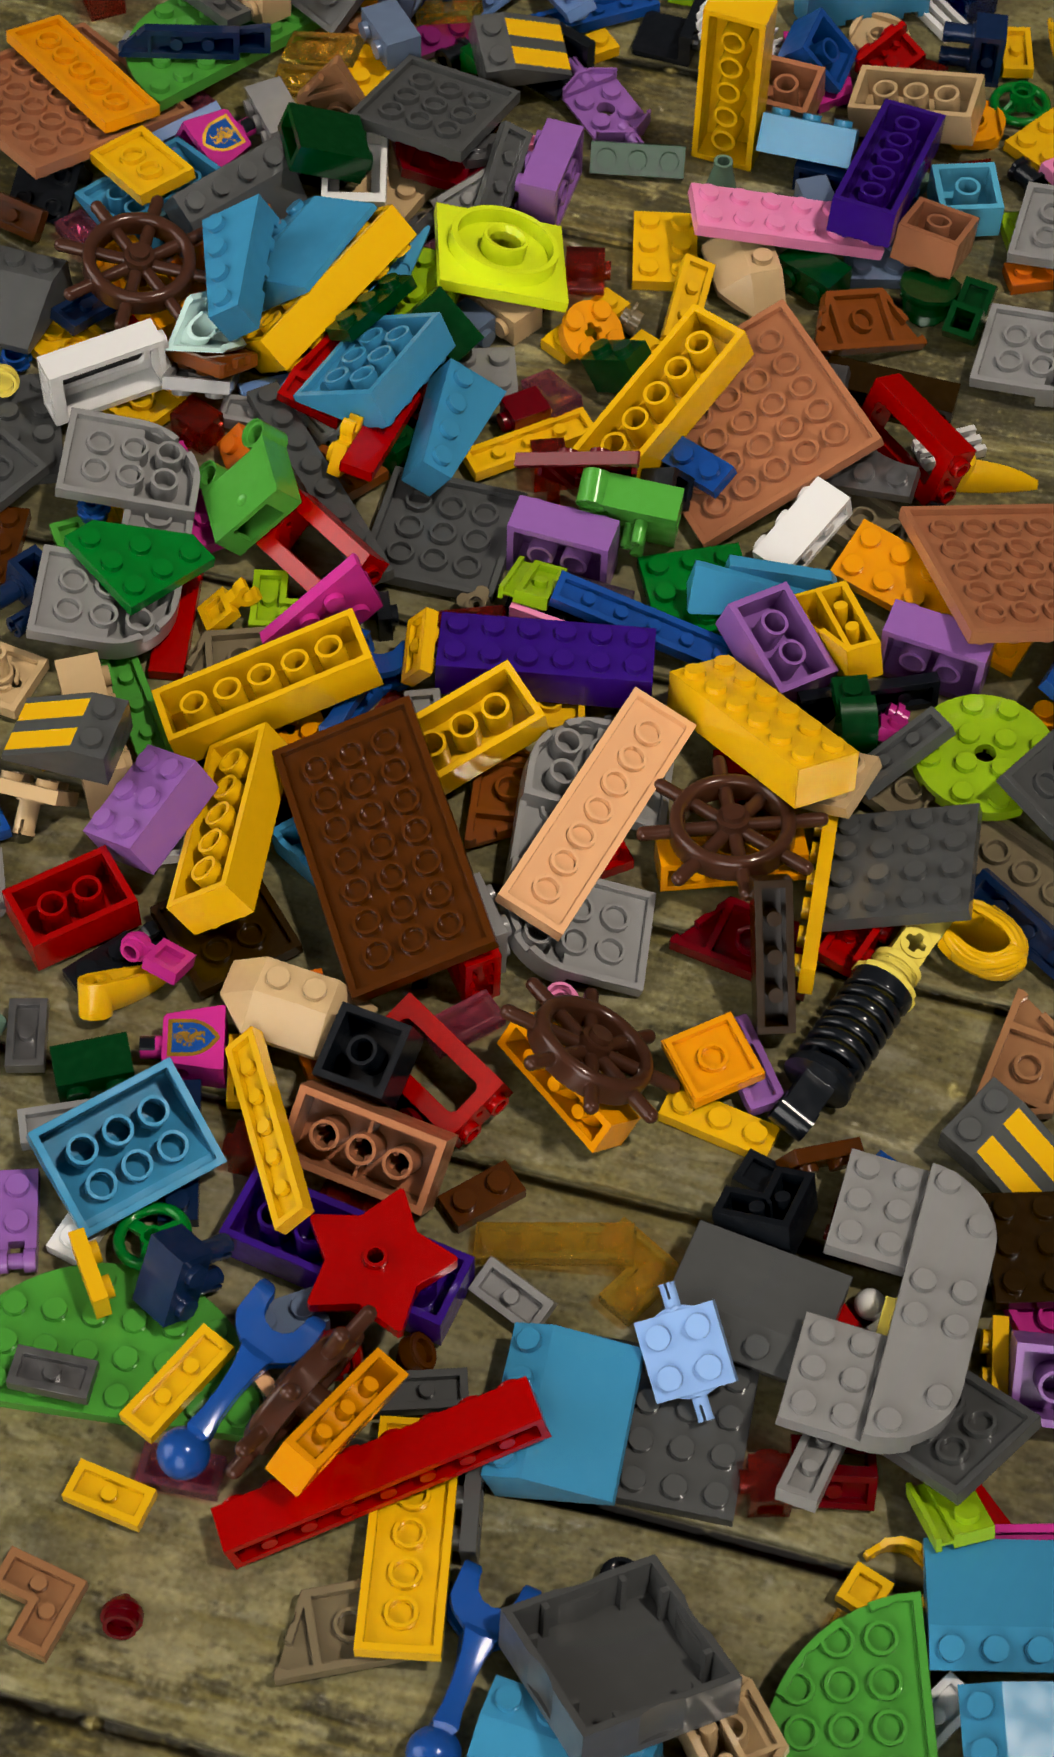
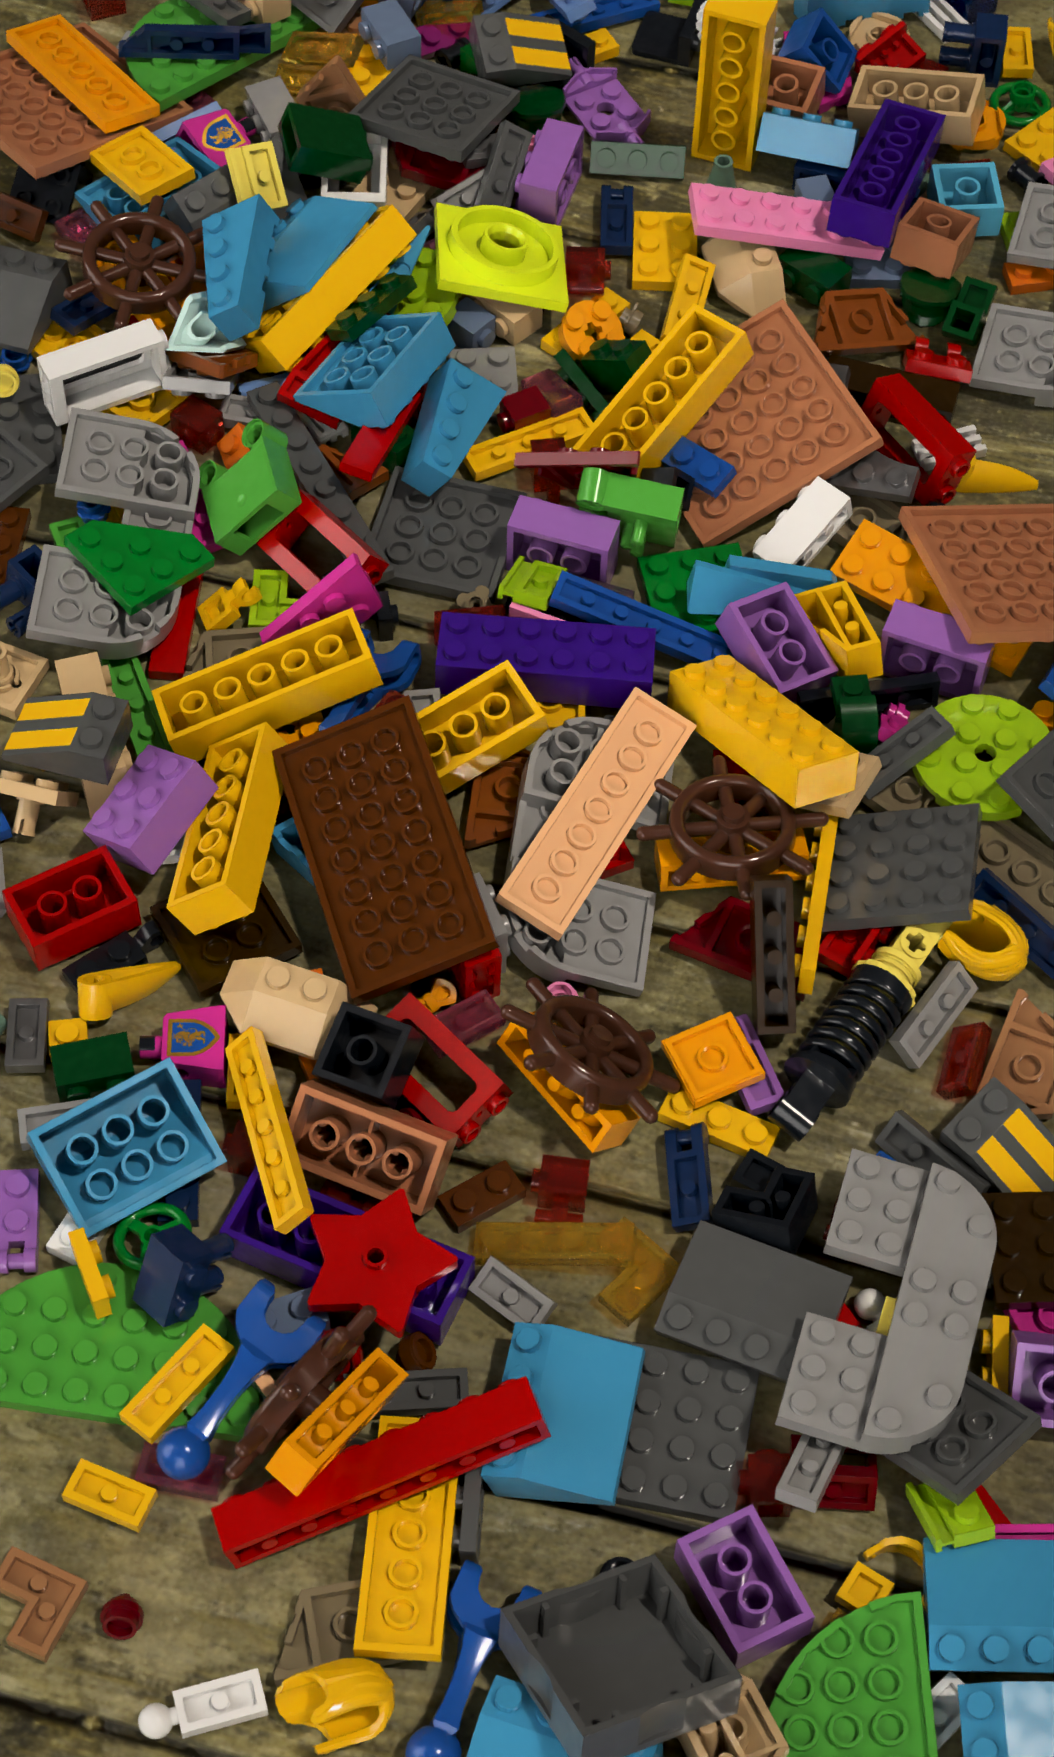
(52, 1374): flat silver plate -> none
(67, 1031): none -> yellow plate
(163, 960): dark pink plate -> none
(207, 1706): none -> white plate
(256, 172): none -> light yellow plate
(337, 449): yellow plate -> none
(341, 1698): none -> yellow hair
(420, 647): yellow plate -> none
(441, 994): none -> light orange piece
(460, 327): dark green brick -> none
(537, 105): none -> dark green hat
(560, 1187): none -> clear red brick
(573, 374): none -> dark green plate
(616, 220): none -> dark blue plate
(685, 1351): light blue plate -> none
(689, 1177): none -> dark blue plate
(743, 1586): none -> medium lavender brick
(830, 1154): reddish brown plate -> none
(917, 1147): none -> dark grey plate
(933, 1014): none -> light grey plate
(948, 367): none -> red plate
(964, 1060): none -> clear red plate

